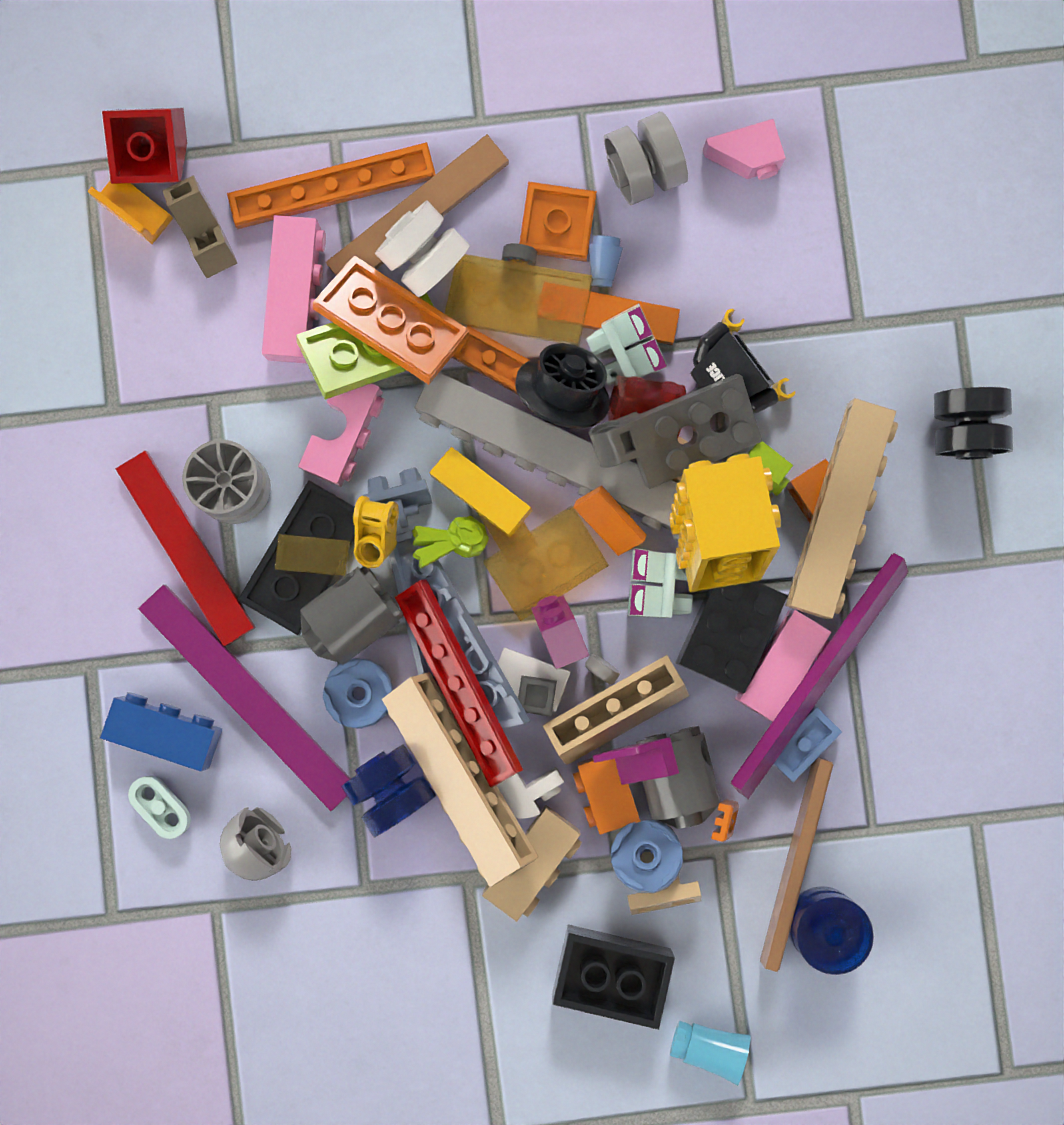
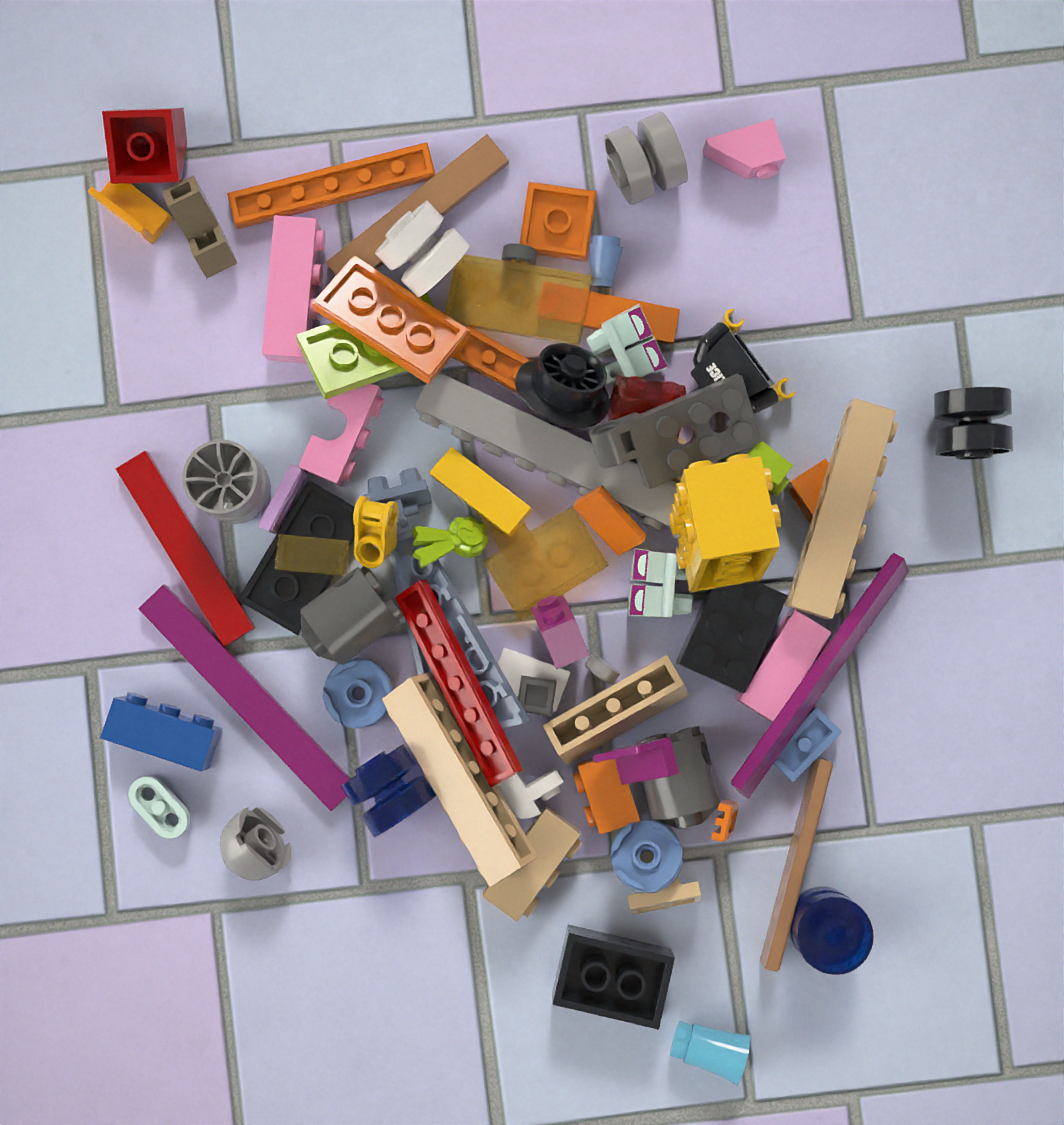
(283, 499): none -> lavender tile

